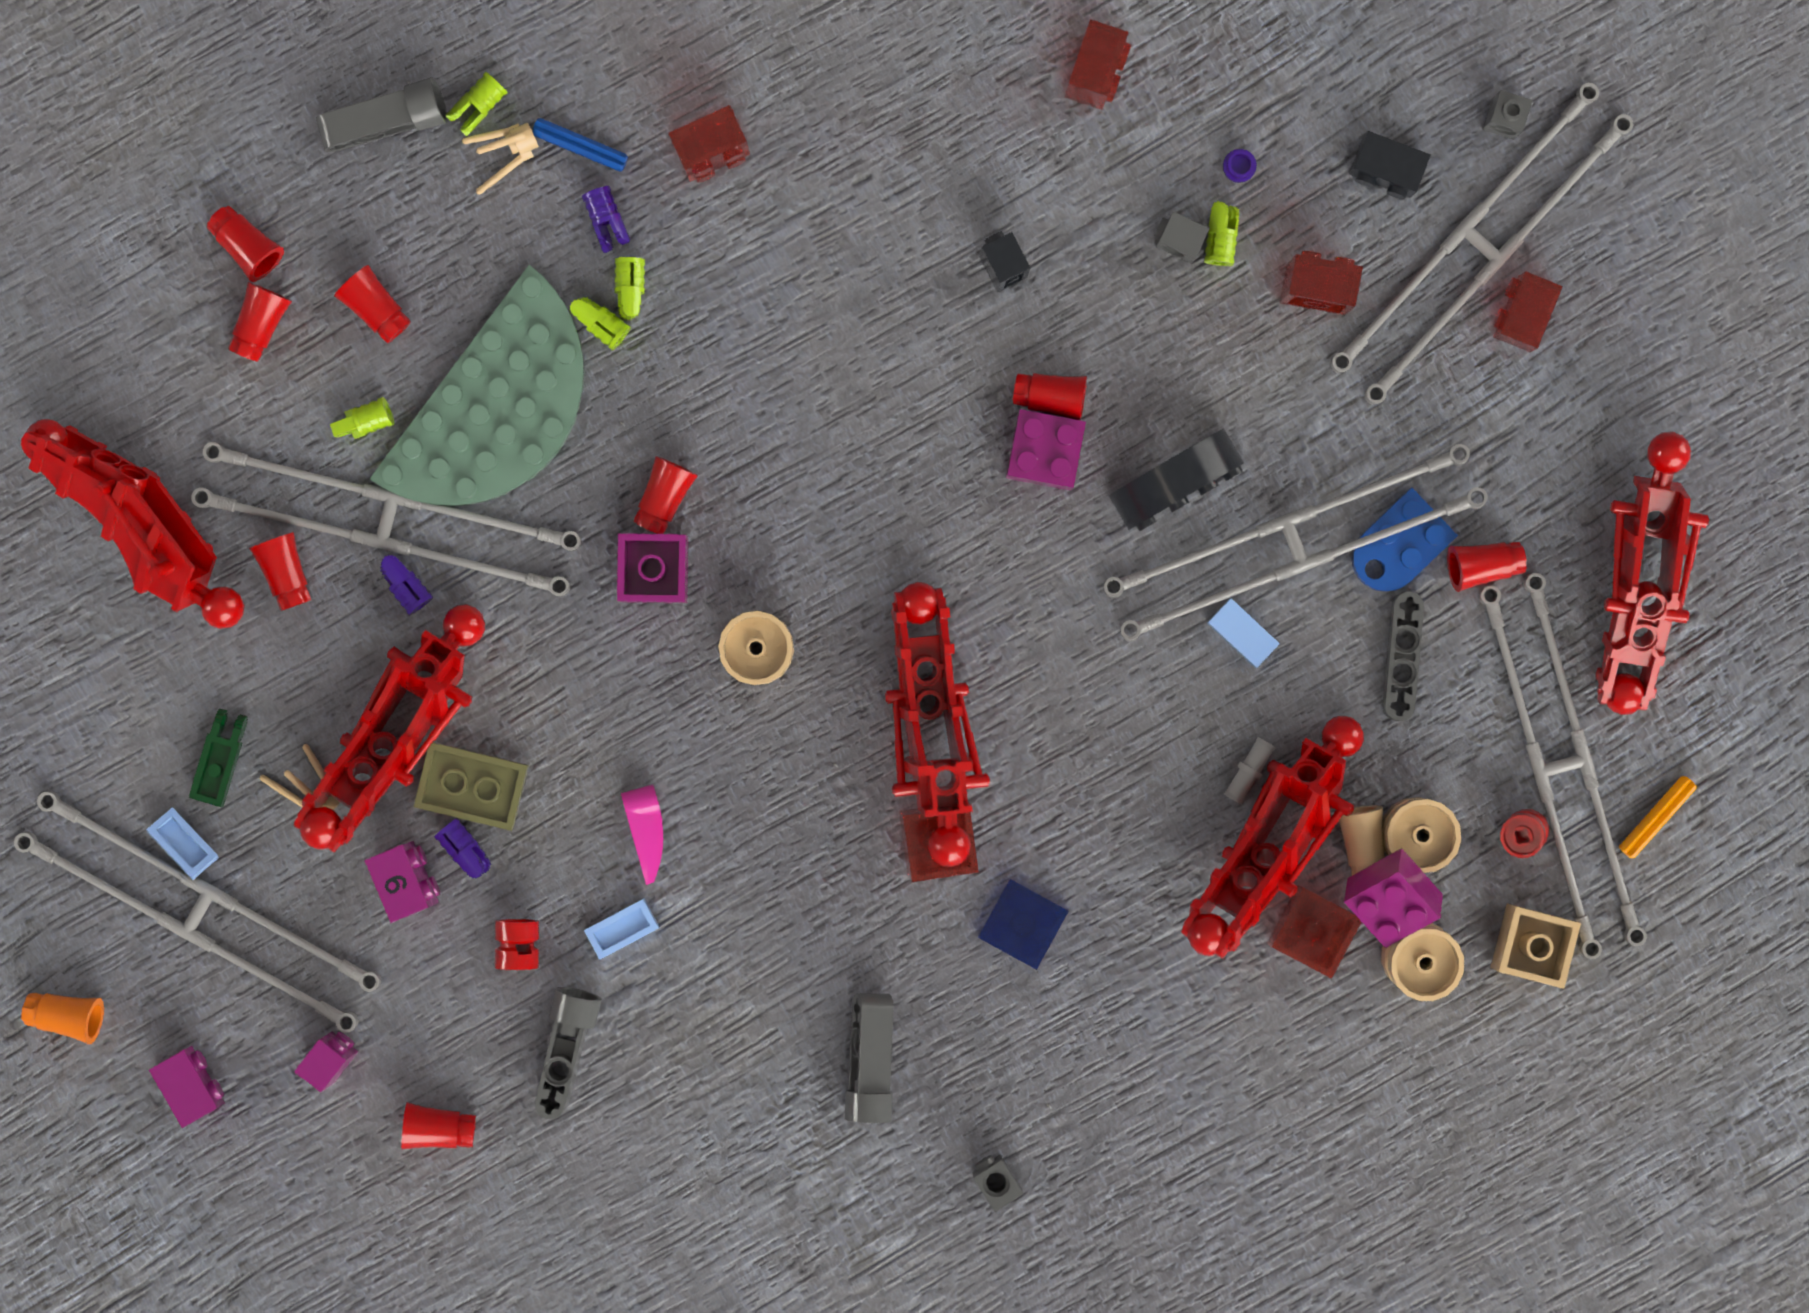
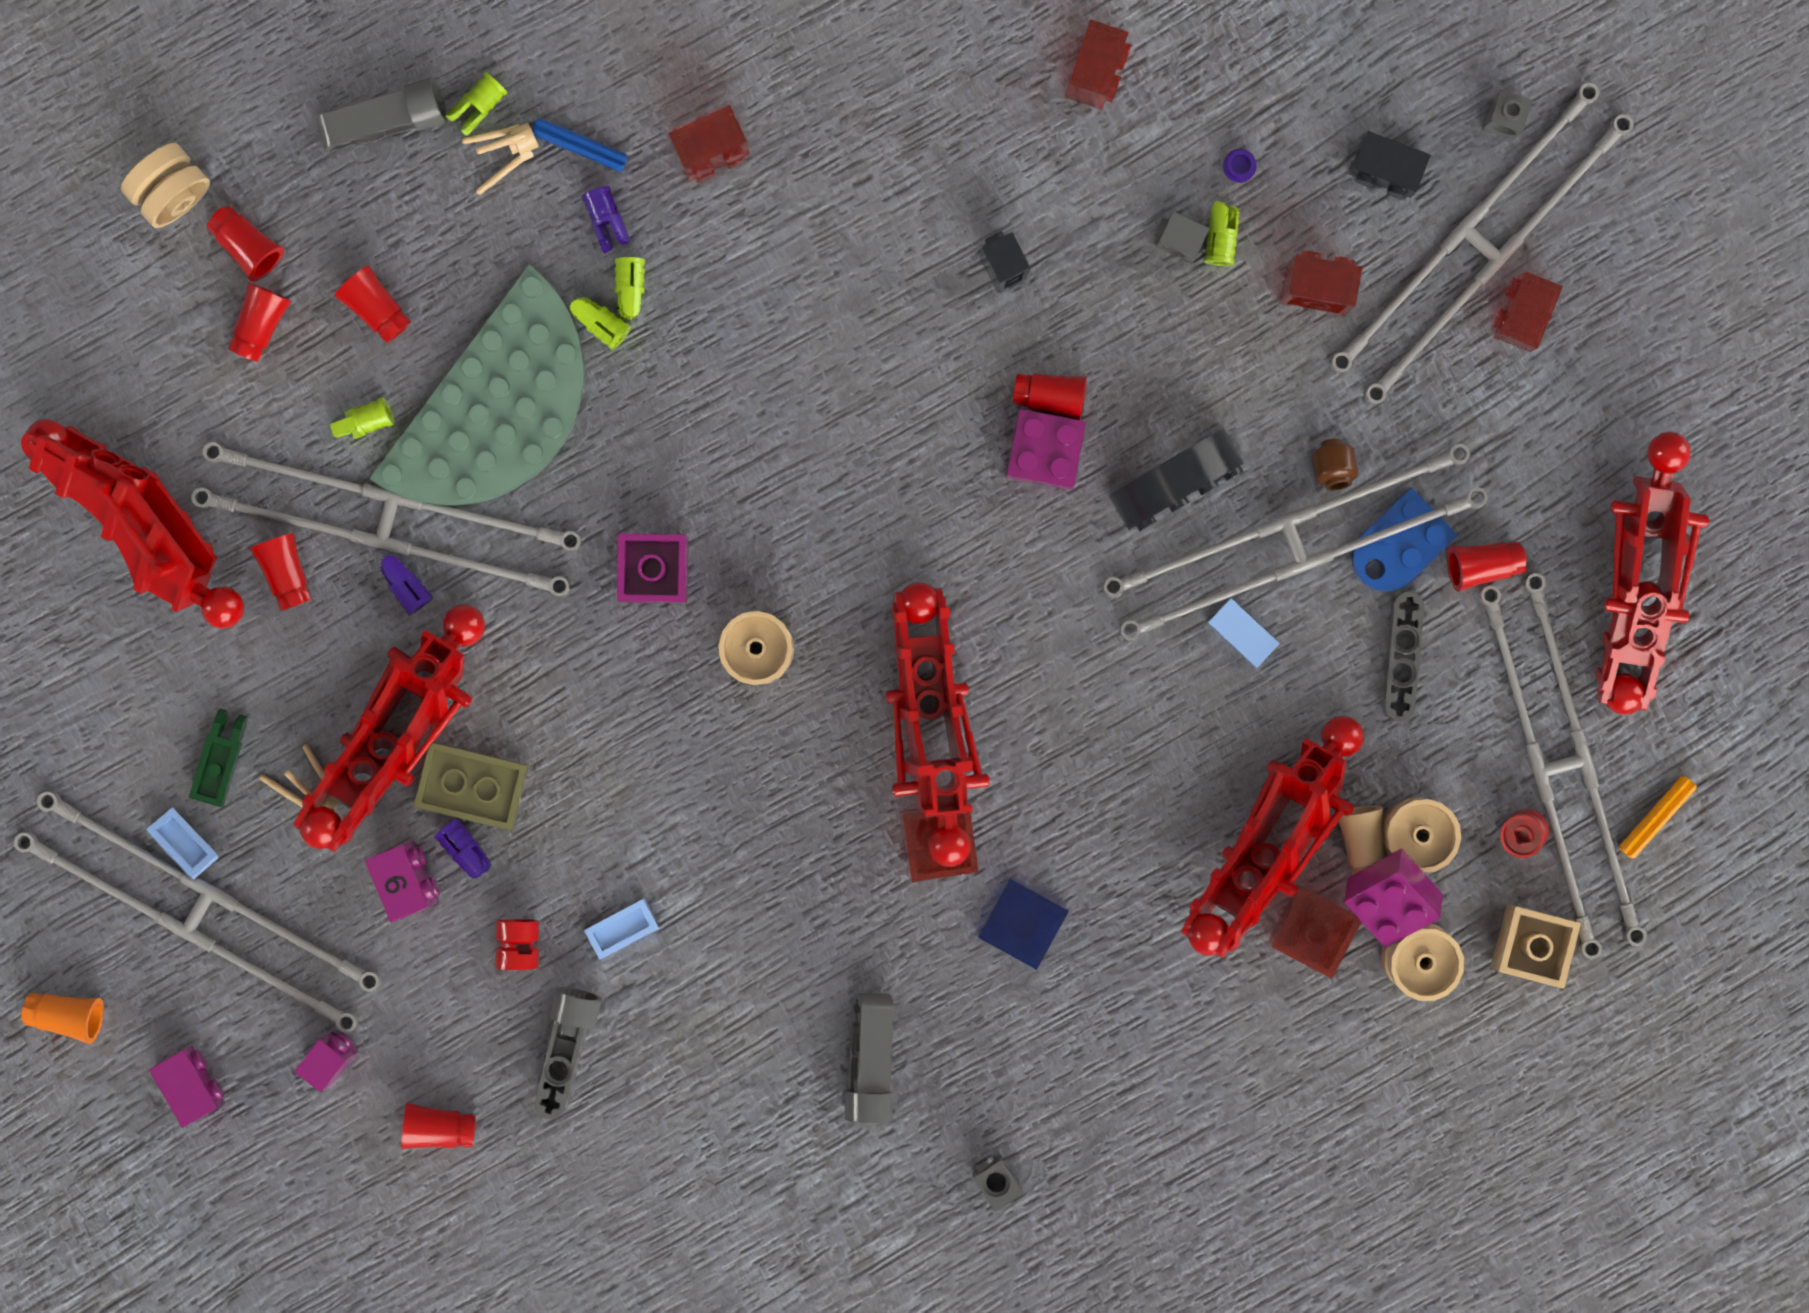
(165, 185): none -> tan wheel
(646, 828): dark pink piece -> none
(663, 495): red plant -> none
(1249, 770): light grey pin -> none
(1335, 464): none -> reddish brown head

